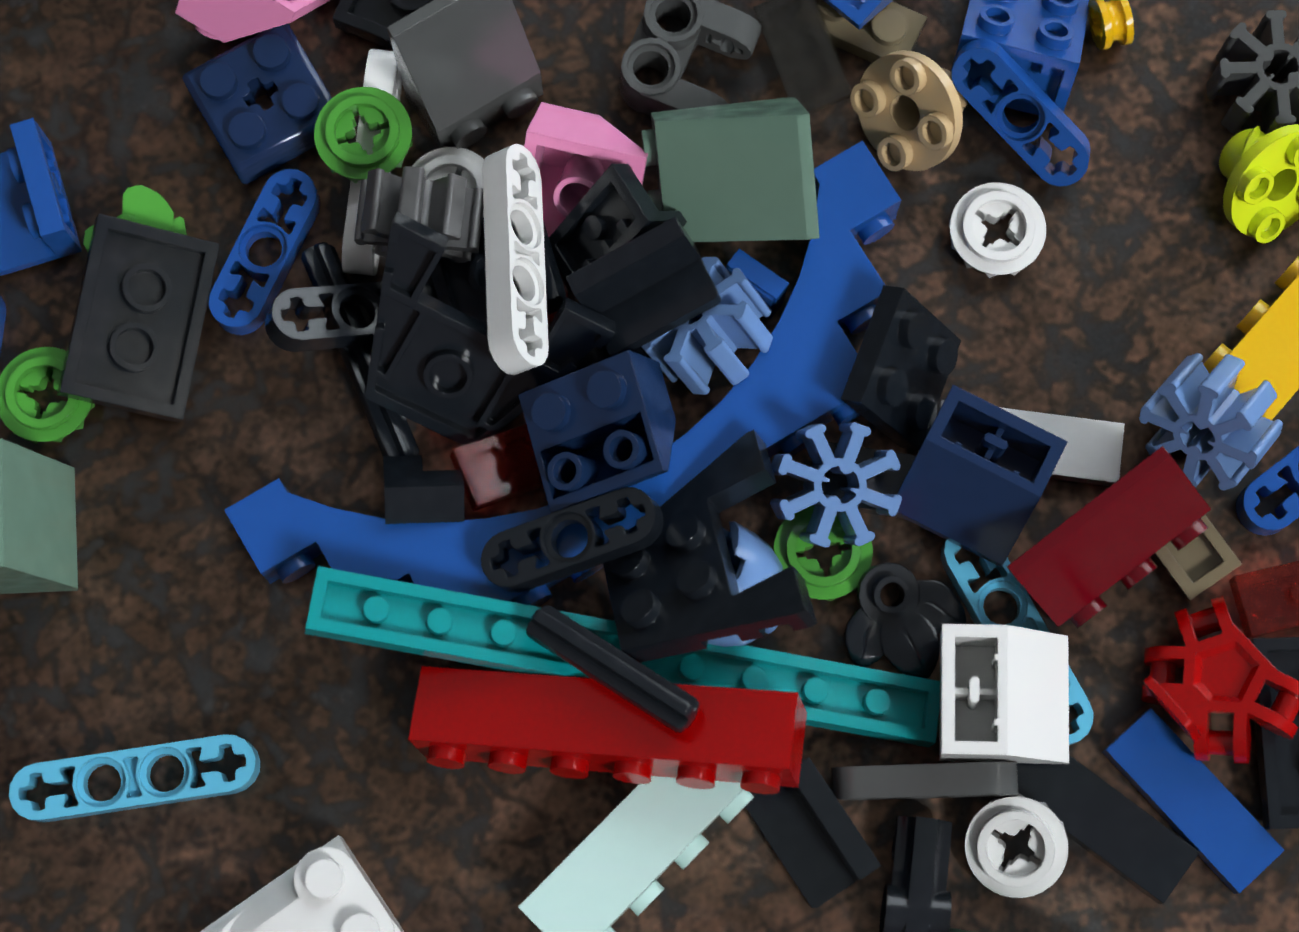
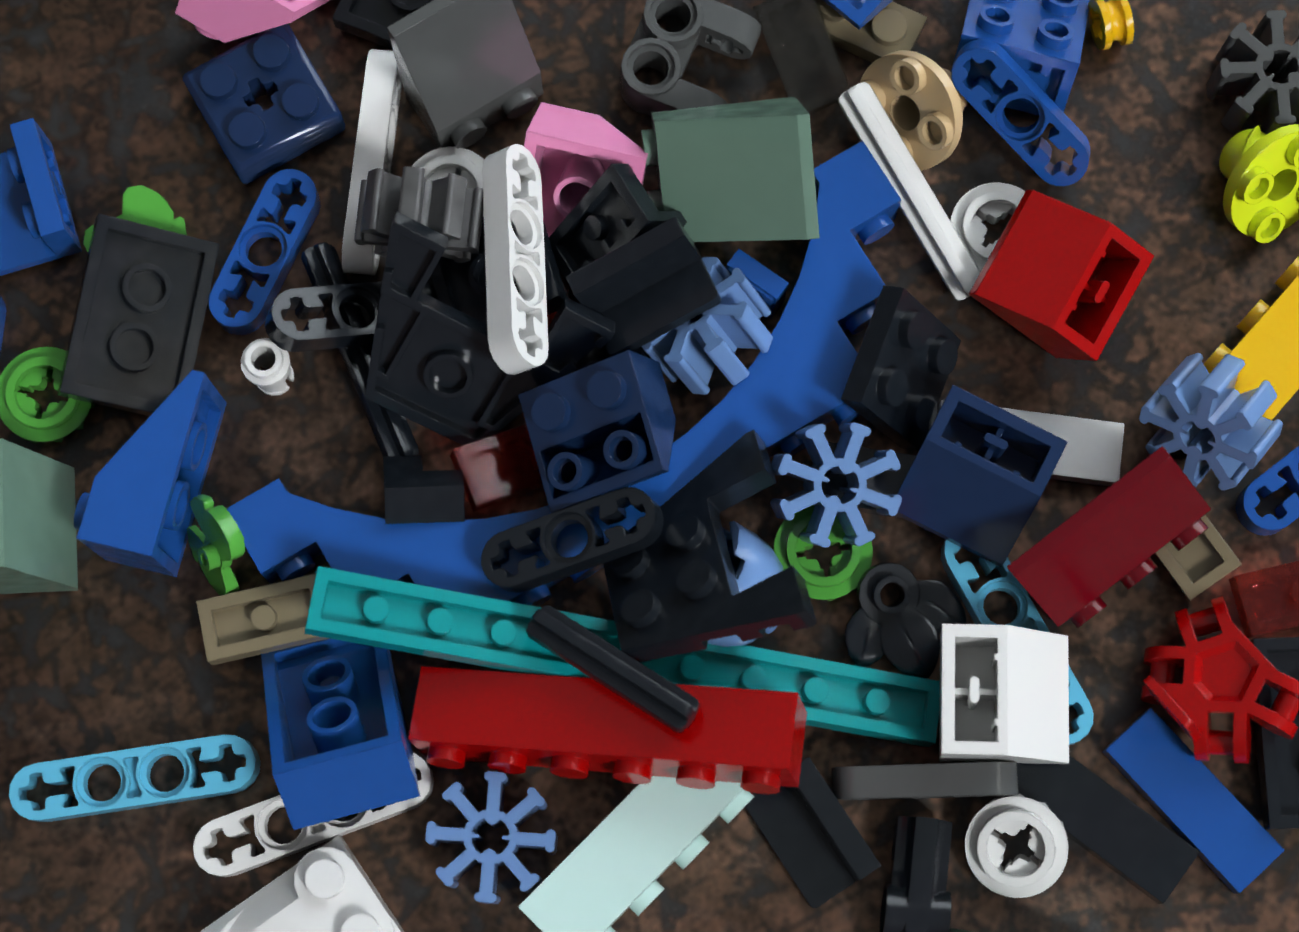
(145, 490): none -> blue slope
(217, 543): none -> bright green piece
(244, 857): none -> white beam
(256, 620): none -> dark tan plate
(266, 354): none -> white pin
(336, 730): none -> blue slope
(337, 125): bright green gear -> none
(494, 817): none -> medium blue gear
(916, 195): none -> white axle
(1061, 276): none -> red slope

